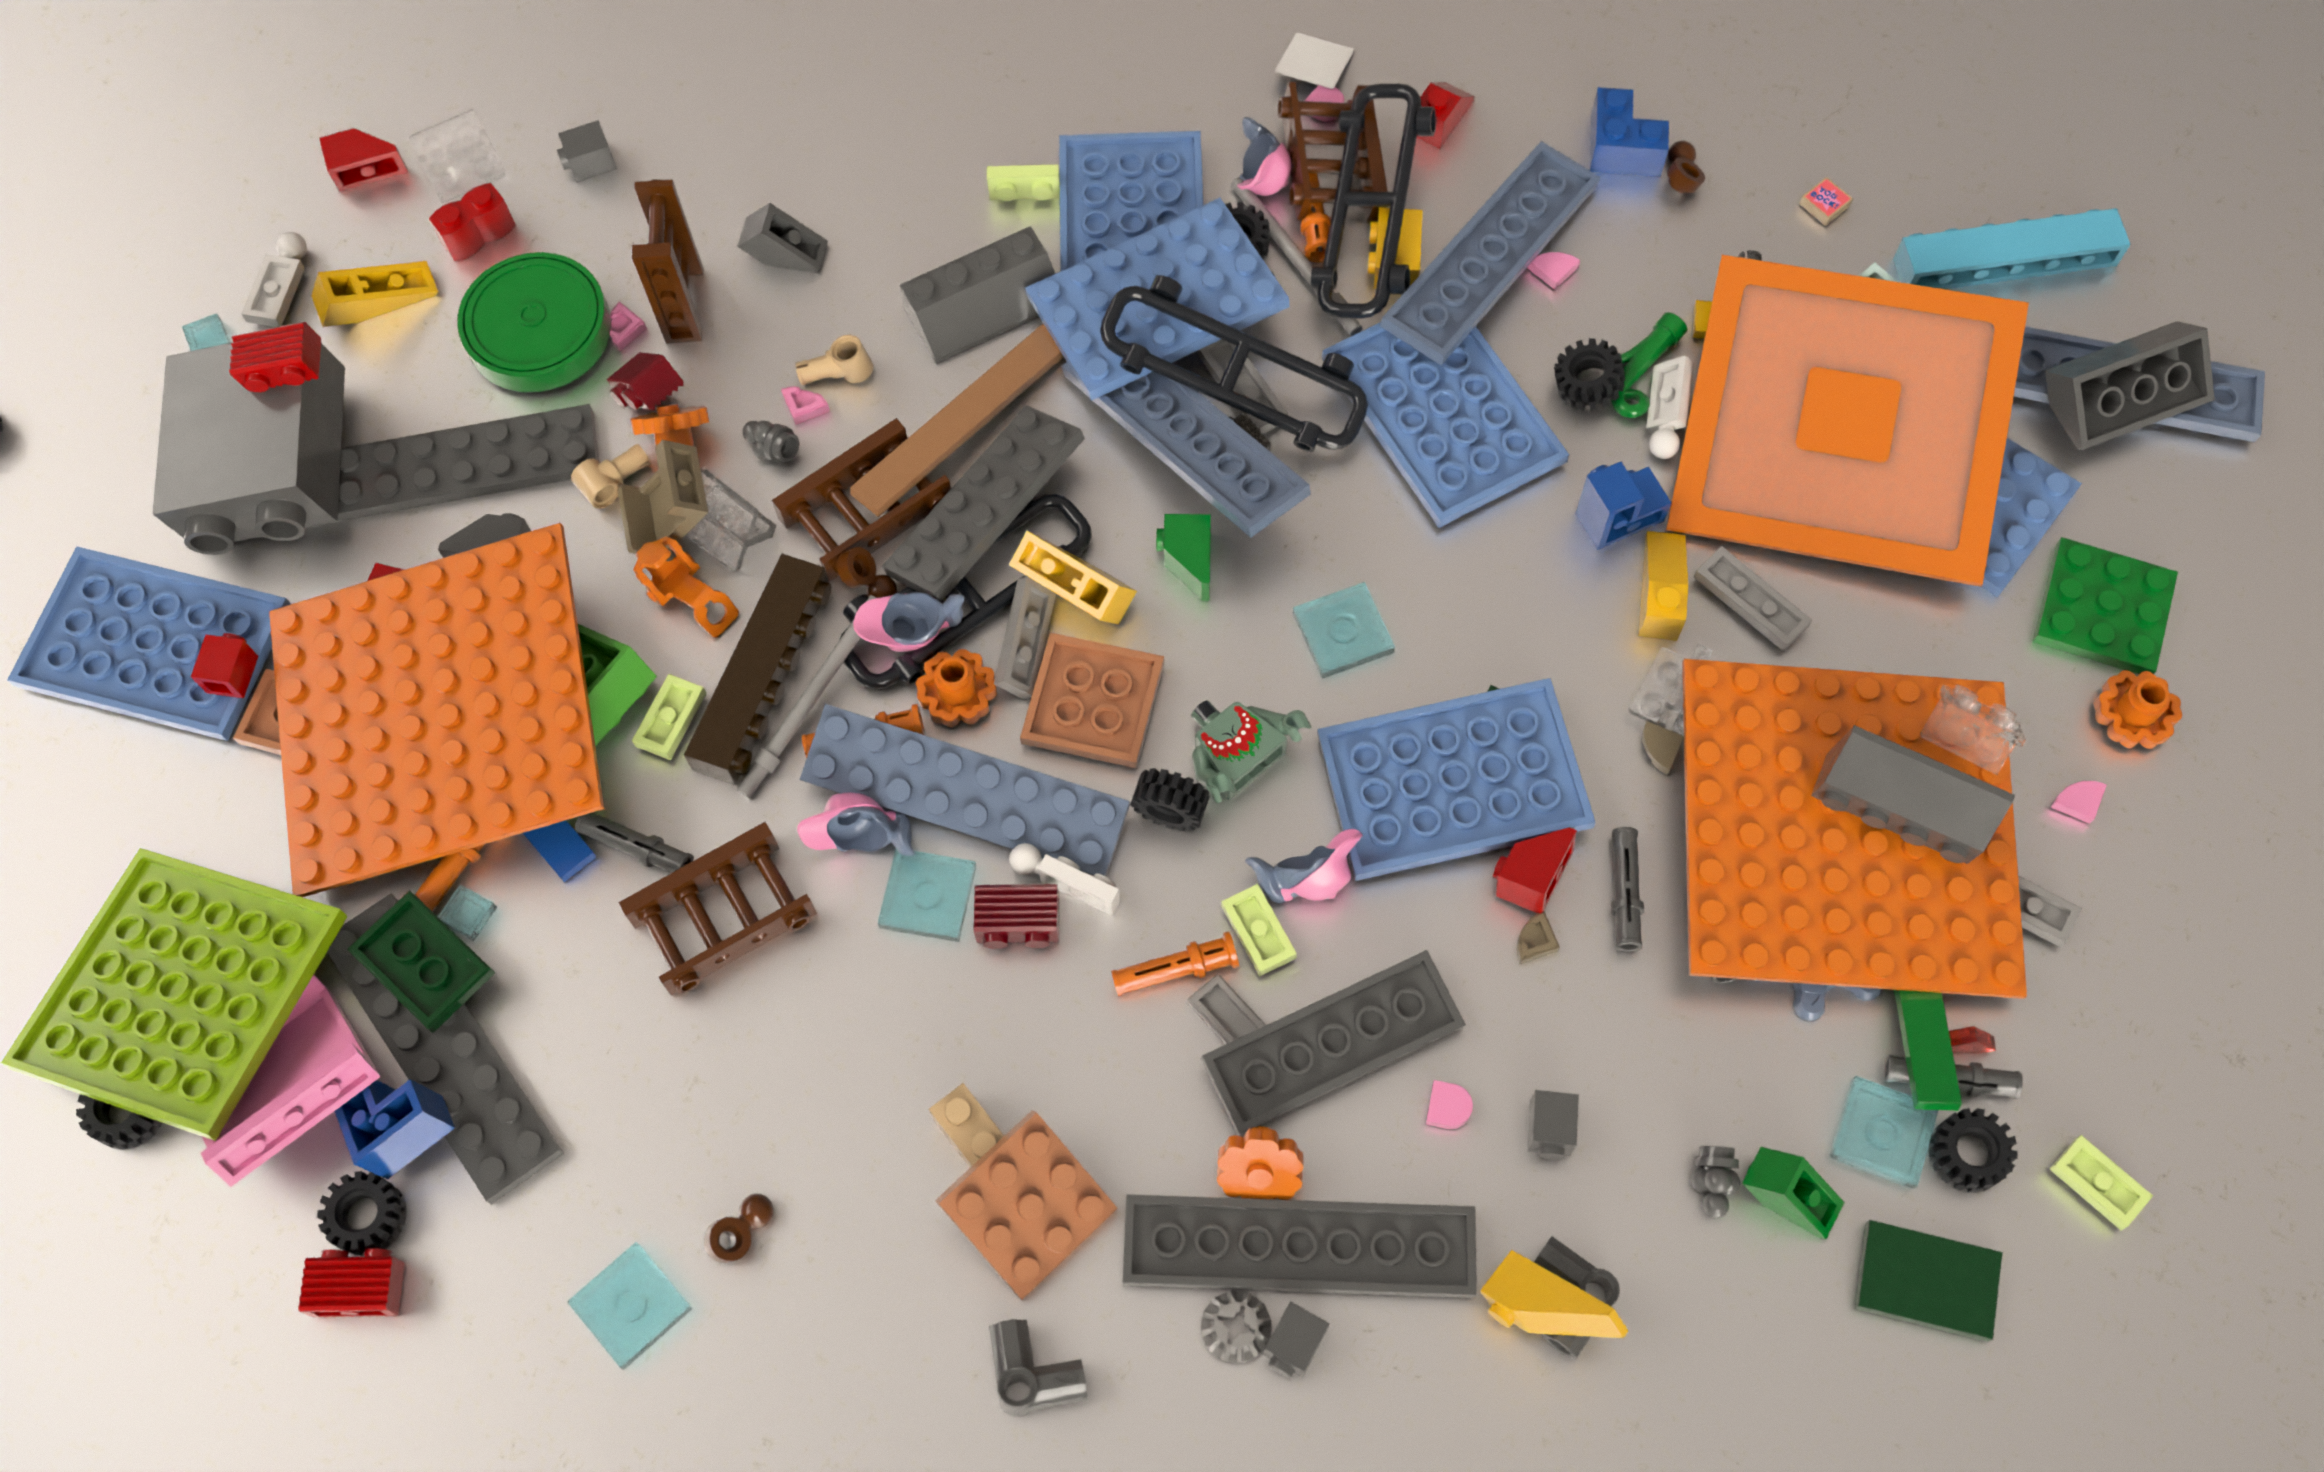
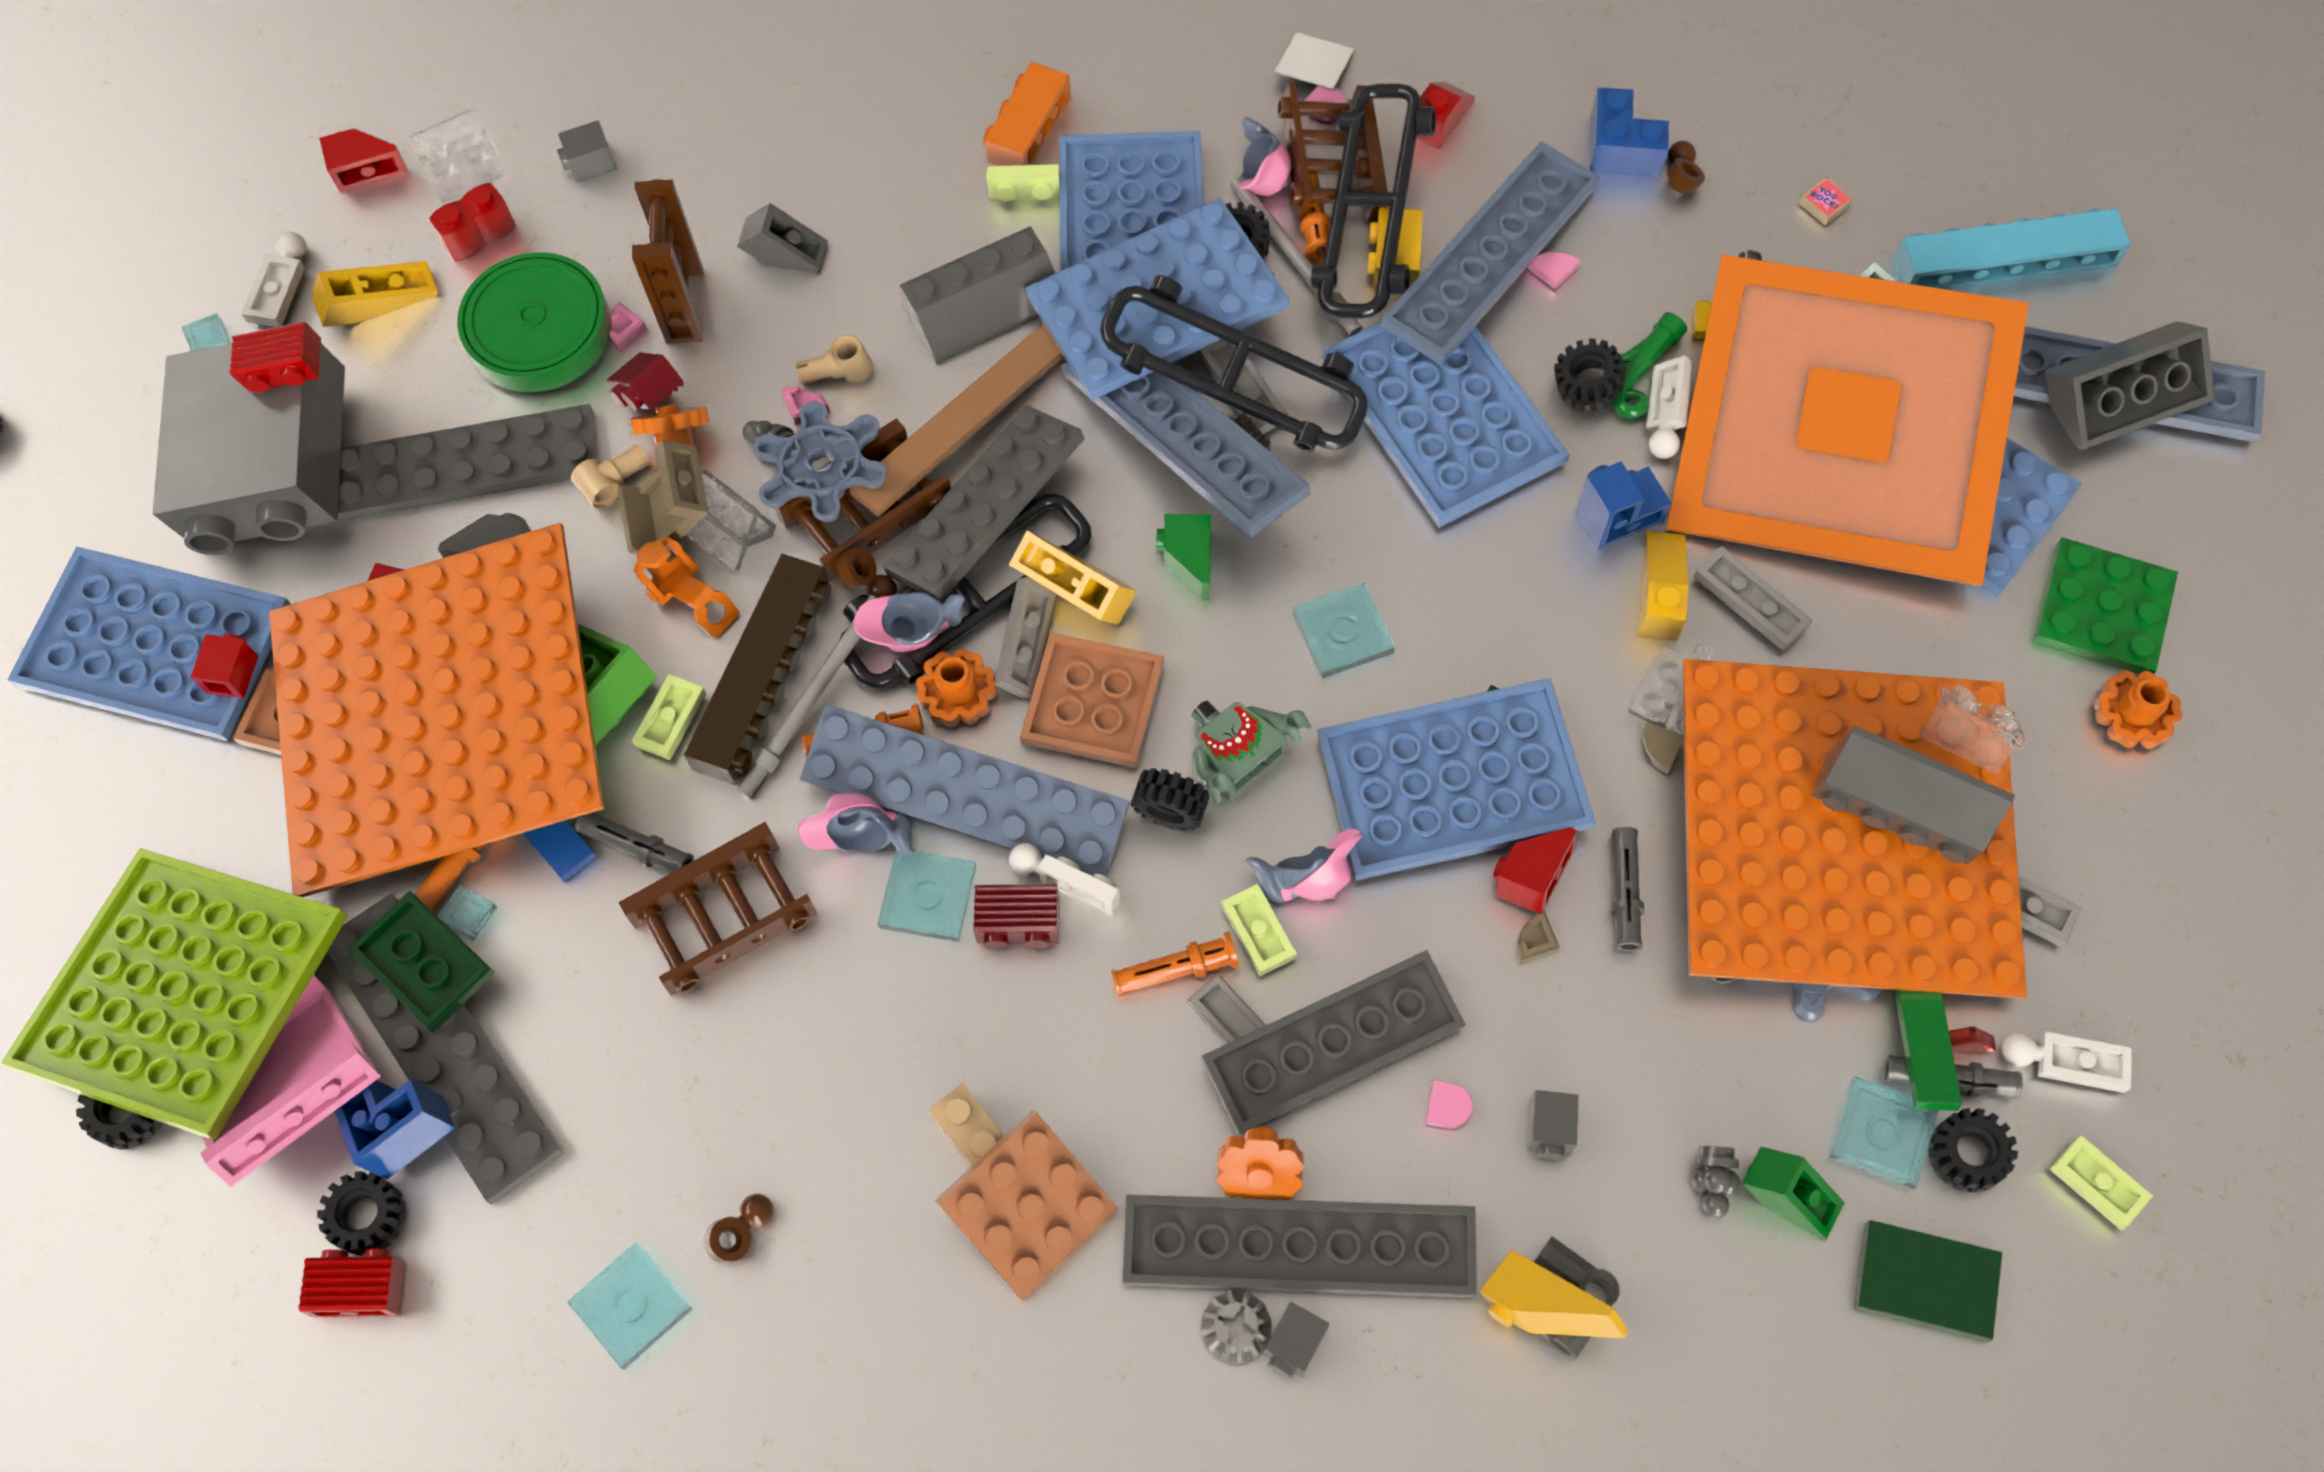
(814, 441): none -> sand blue plate
(1013, 1362): dark grey piece -> none
(1027, 116): none -> orange brick
(2072, 1059): none -> white plate
(2080, 800): bright pink tile -> none

